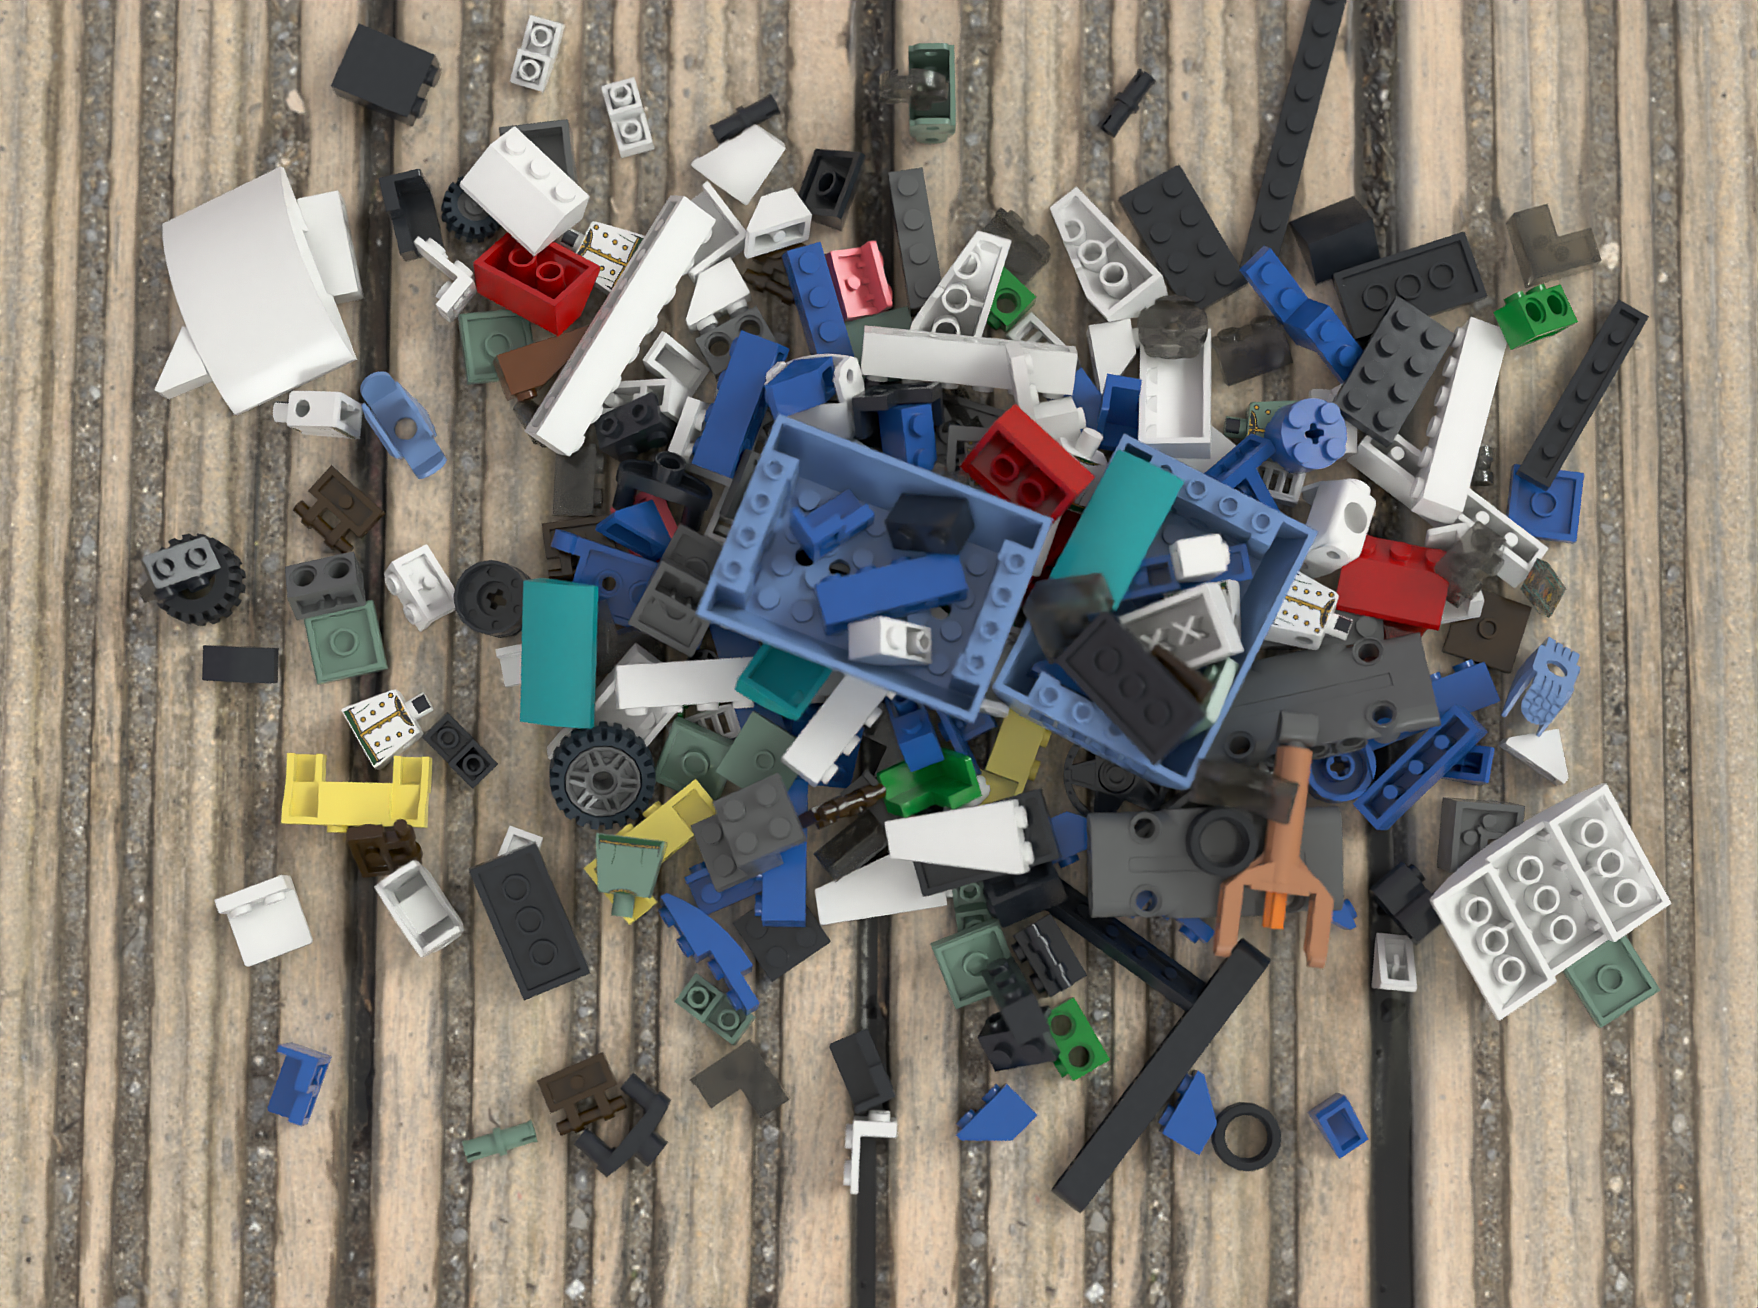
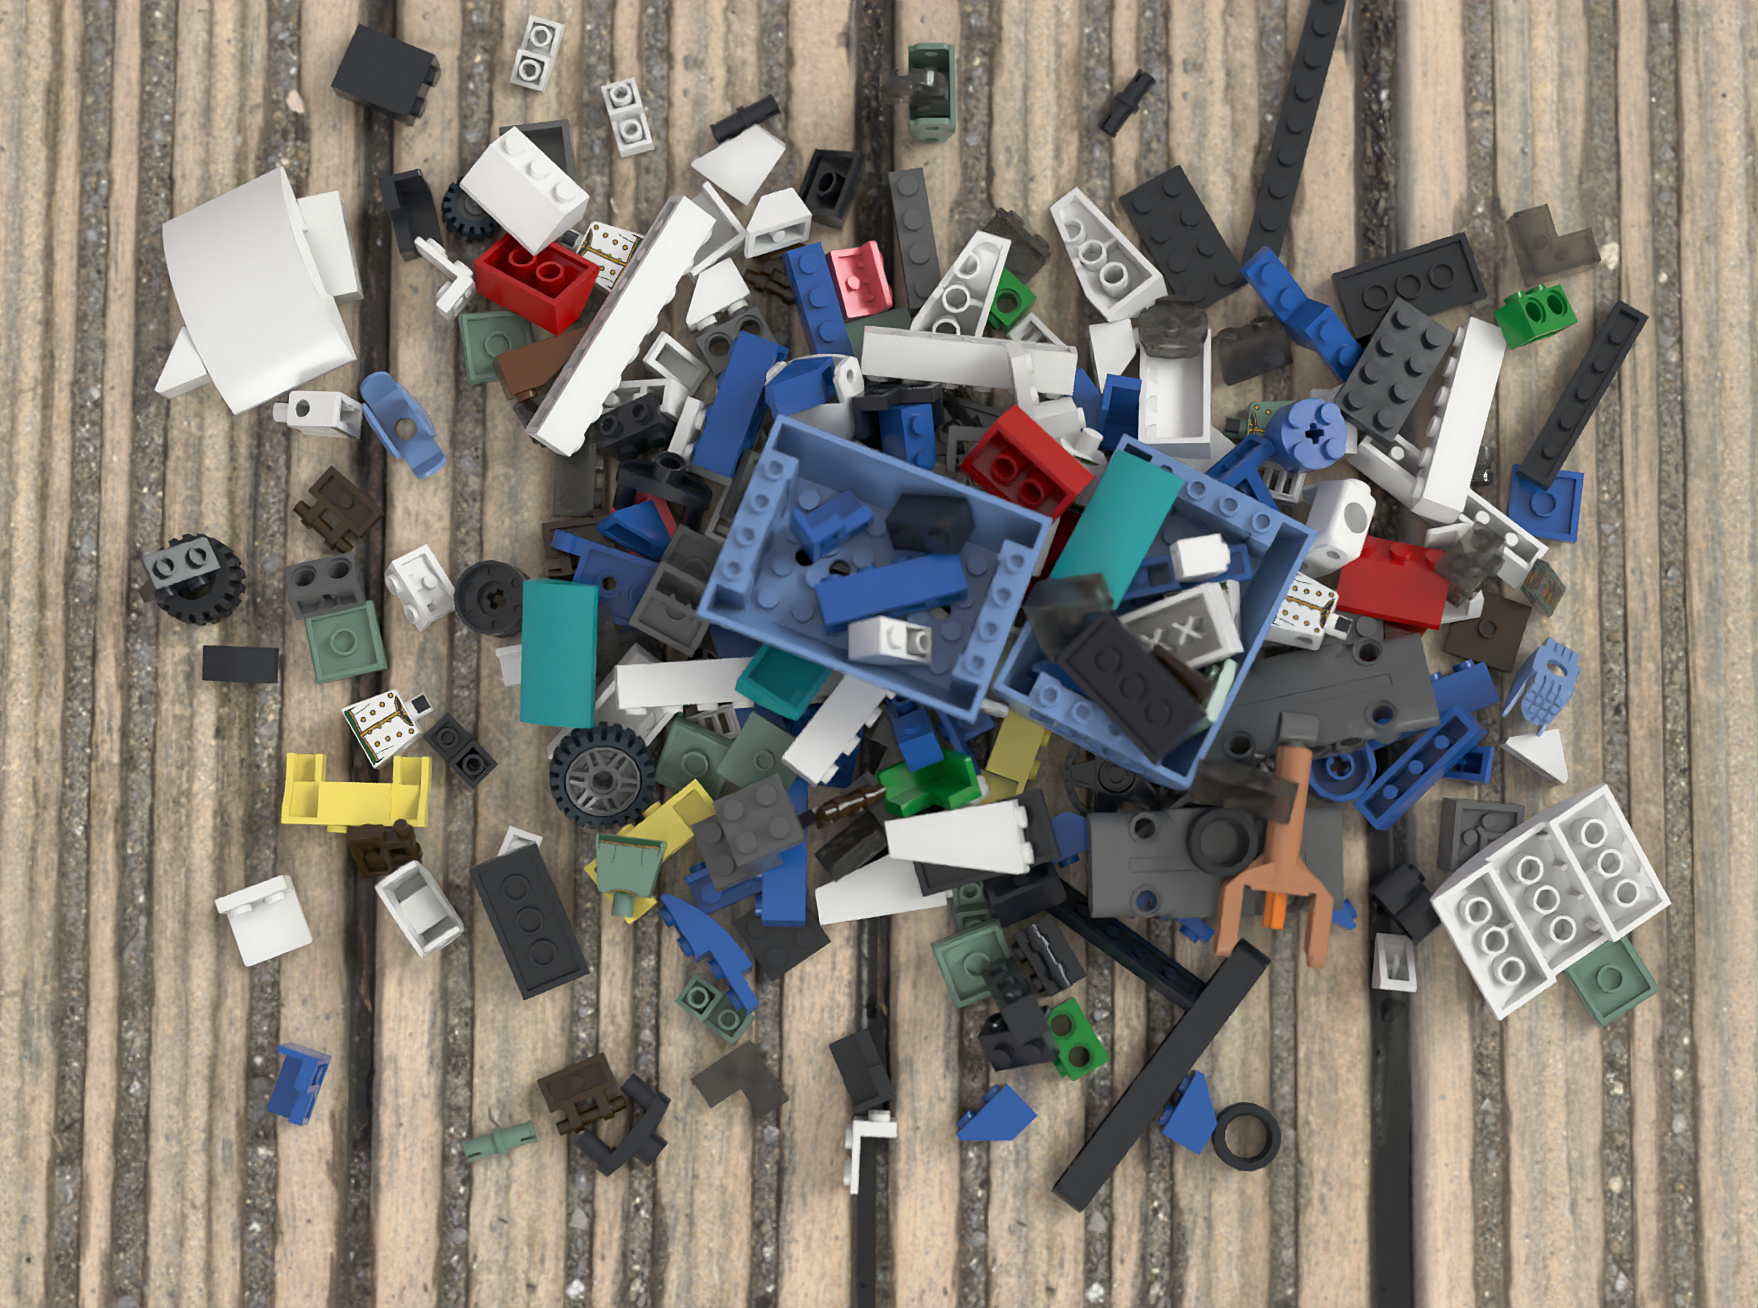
(1335, 238): black slope -> none
(1339, 1124): blue slope -> none

